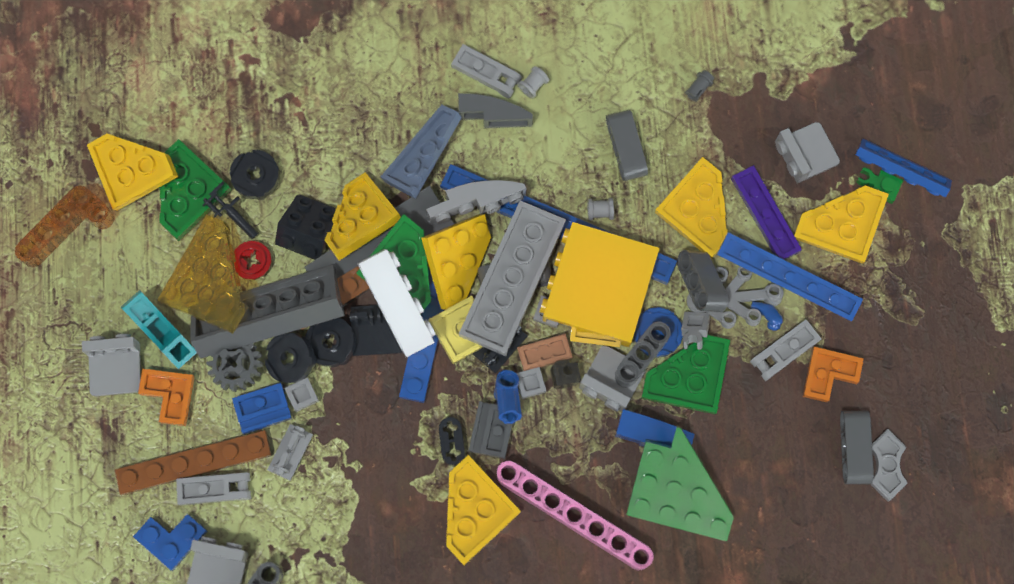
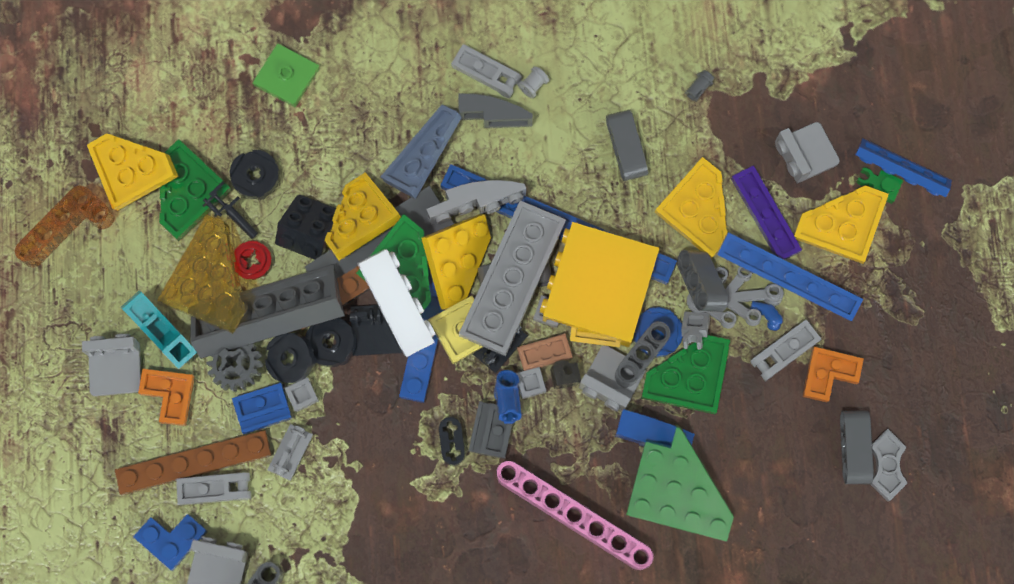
(286, 75): none -> bright green plate
(475, 510): yellow plate -> none
(600, 209): light grey bush -> none

